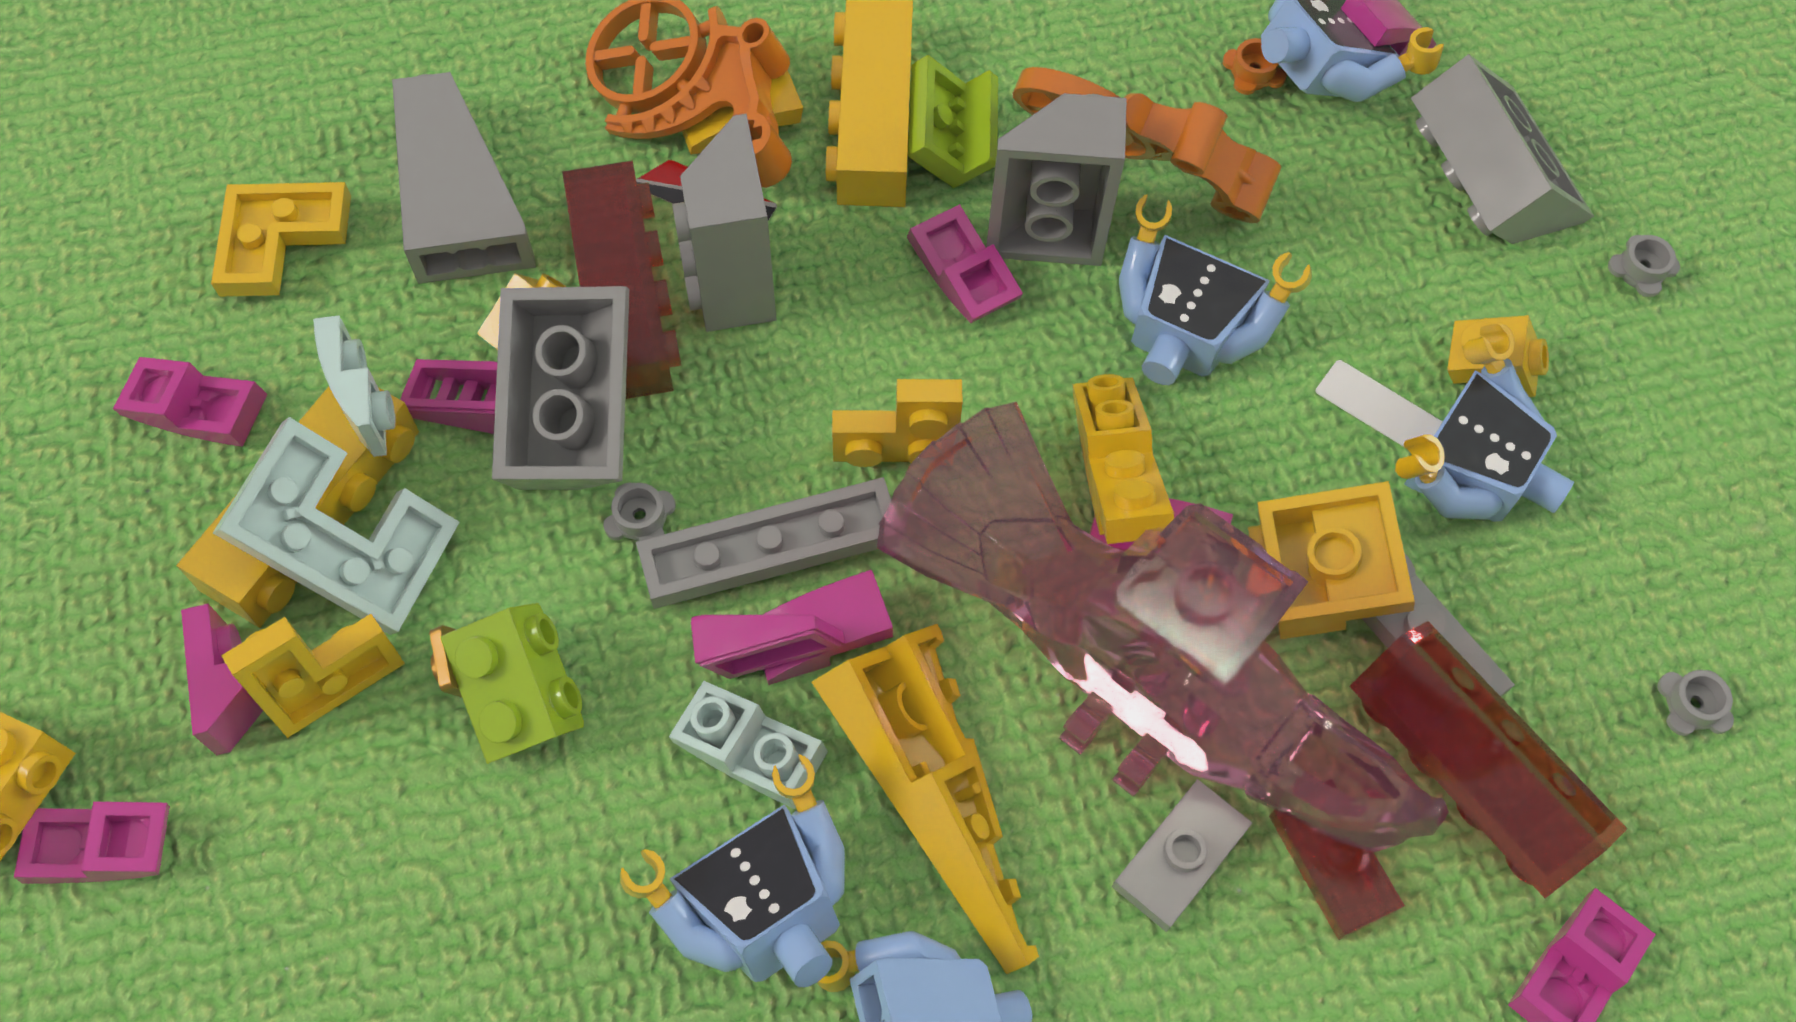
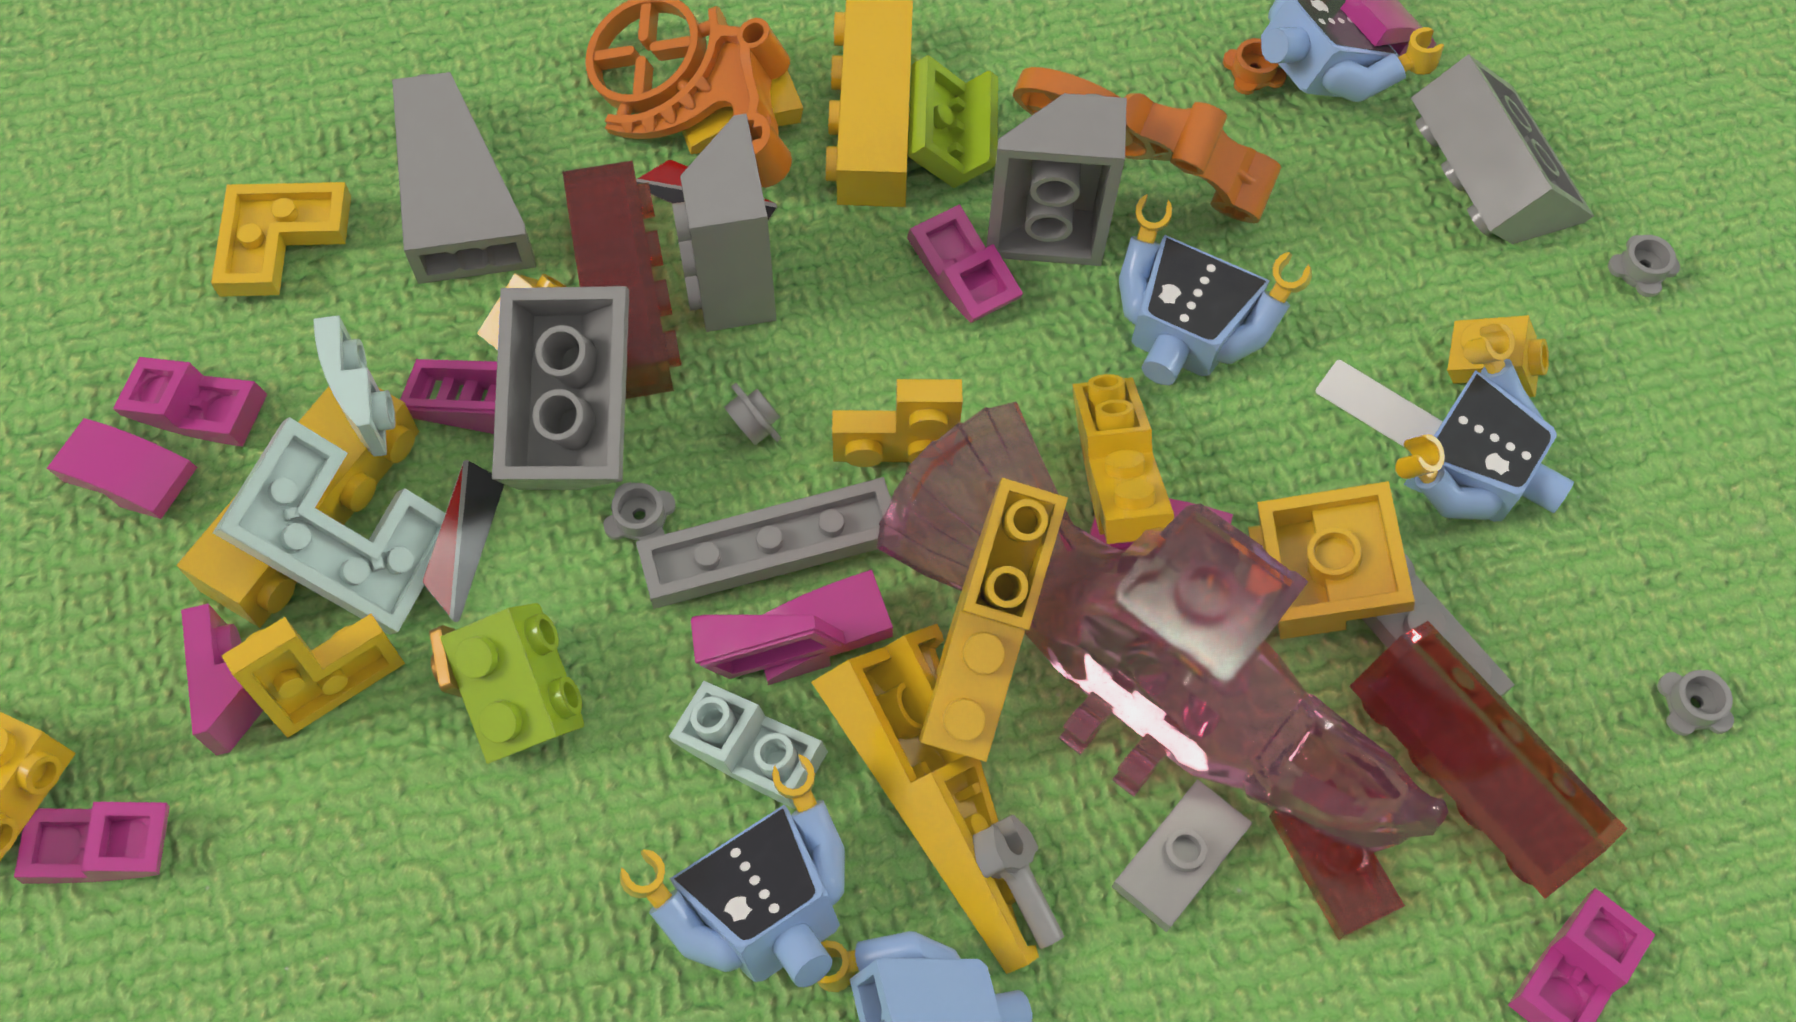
(122, 467): none -> dark pink slope
(462, 538): none -> sticker
(753, 415): none -> light grey plate
(992, 618): none -> yellow slope
(1006, 853): none -> light grey bar

